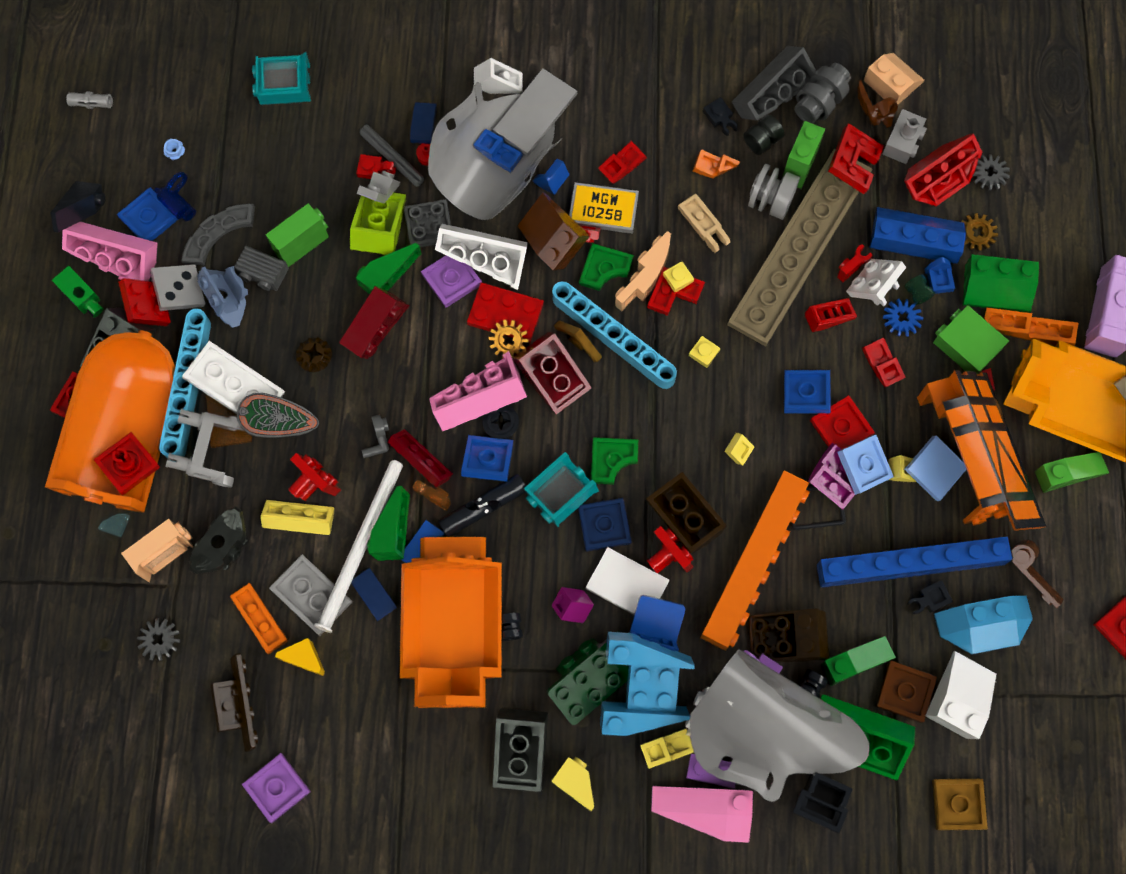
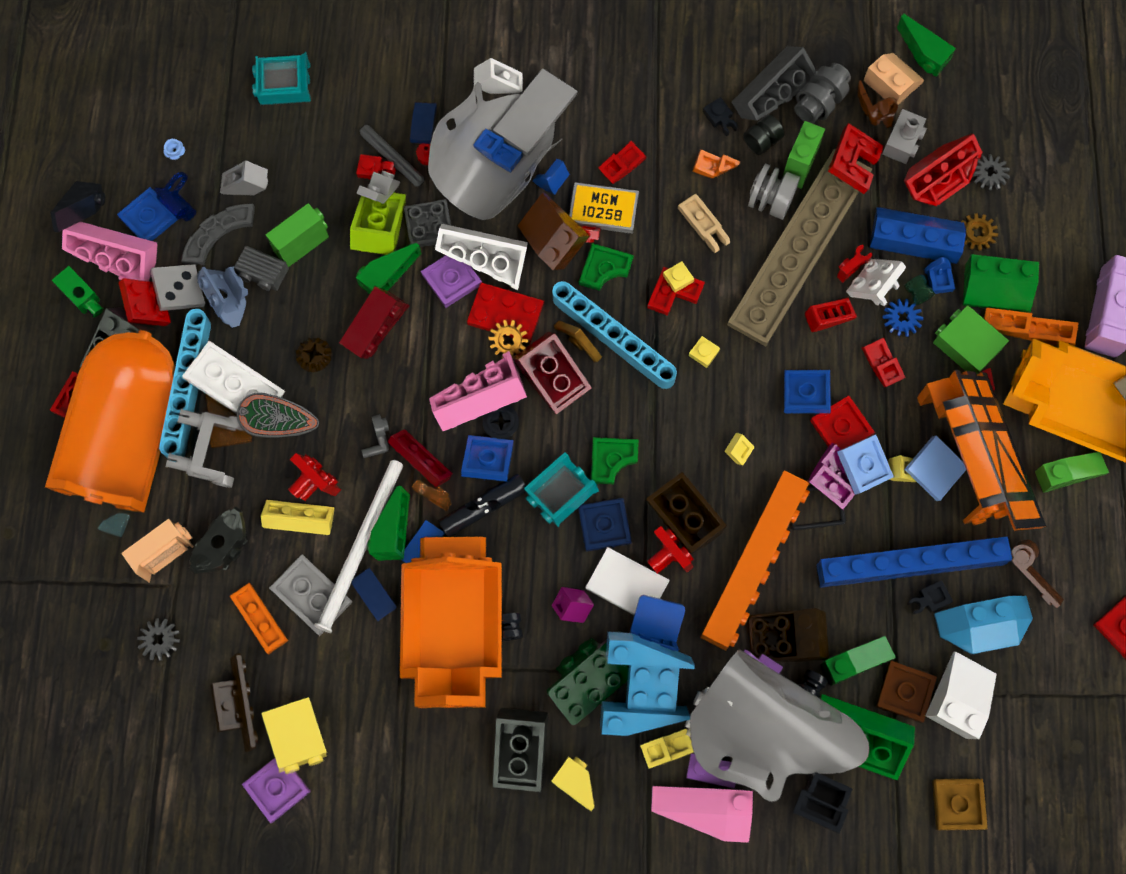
(89, 100): light grey pin -> none
(126, 463): red plate -> none
(244, 179): none -> light grey slope
(294, 736): none -> light yellow brick
(302, 655): yellow slope -> none
(649, 270): light nougat slope -> none
(927, 48): none -> green slope

